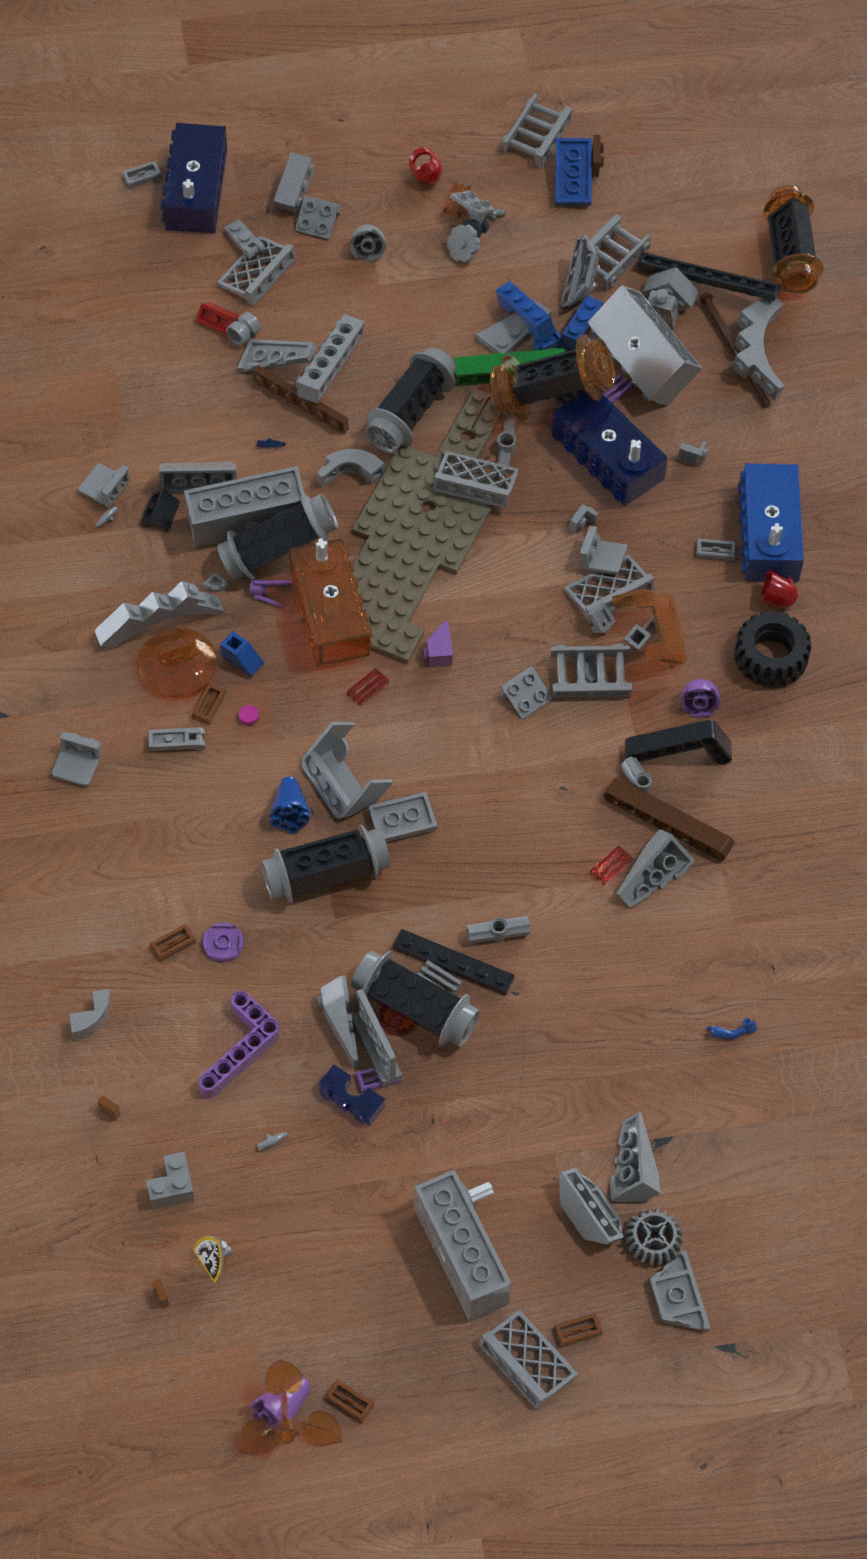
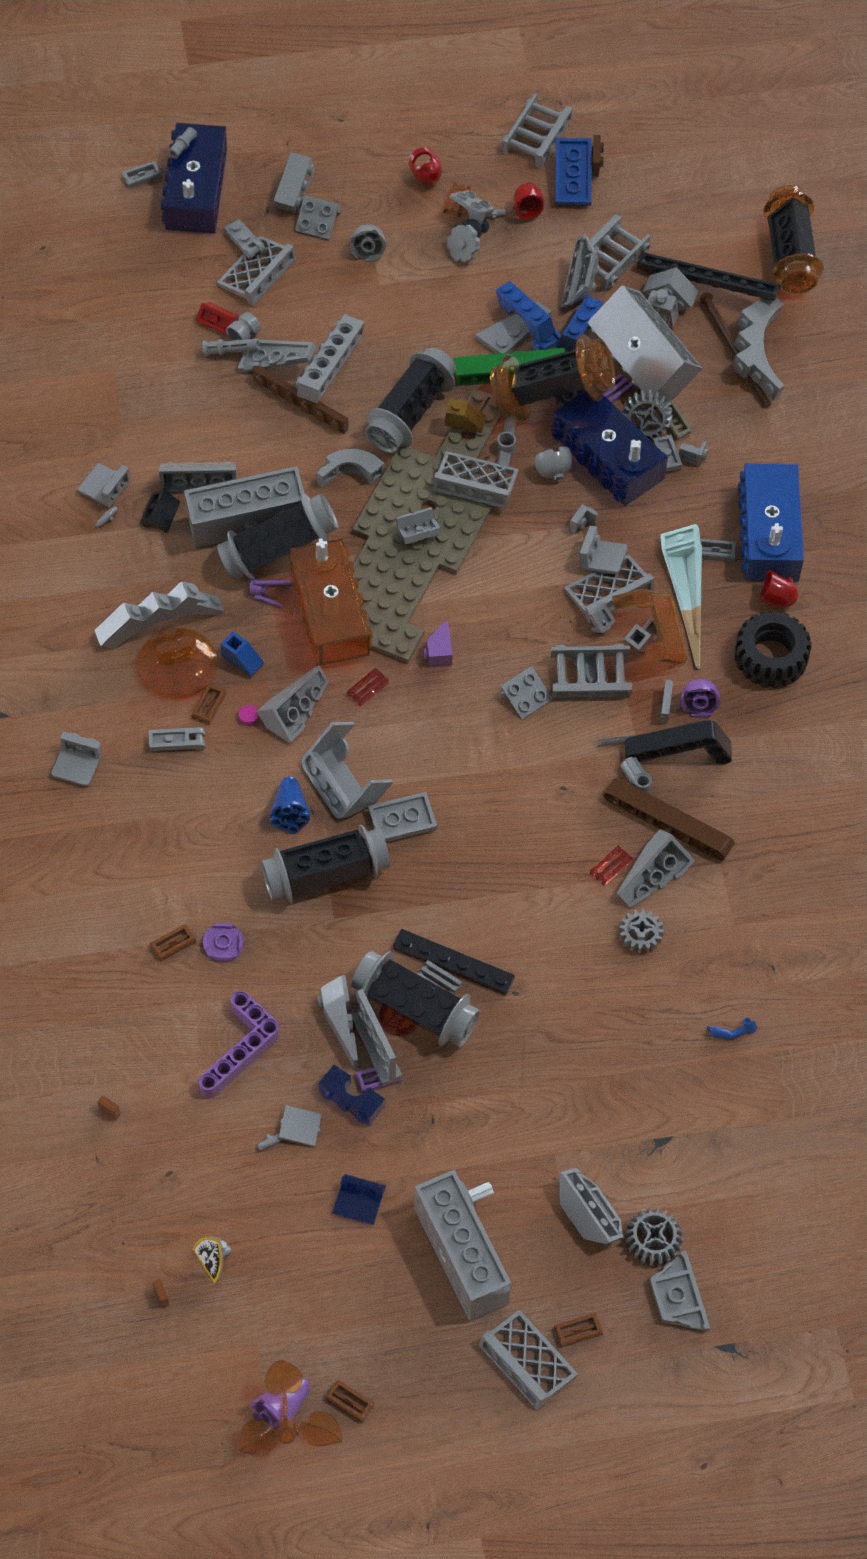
(88, 1022): light grey brick -> none
(174, 1187): light grey brick -> none
(182, 142): none -> light grey pin
(215, 583): light grey tile -> none
(221, 349): none -> light grey pin
(269, 443): clear blue helmet -> none
(292, 706): none -> light grey wedge
(299, 1126): none -> light grey piece
(359, 1199): none -> clear blue hinge
(417, 526): none -> light grey bracket
(464, 415): none -> pearl gold slope
(511, 928): light grey piece -> none
(530, 199): none -> red piece
(554, 464): none -> light grey cylinder
(613, 740): none -> light grey piece
(631, 931): none -> light grey gear
(636, 1171): light grey wedge -> none
(660, 422): none -> light grey gear
(666, 702): none -> light grey tile
(668, 447): none -> light grey plate
(678, 418): none -> dark tan slope
(684, 562): none -> light aqua plate

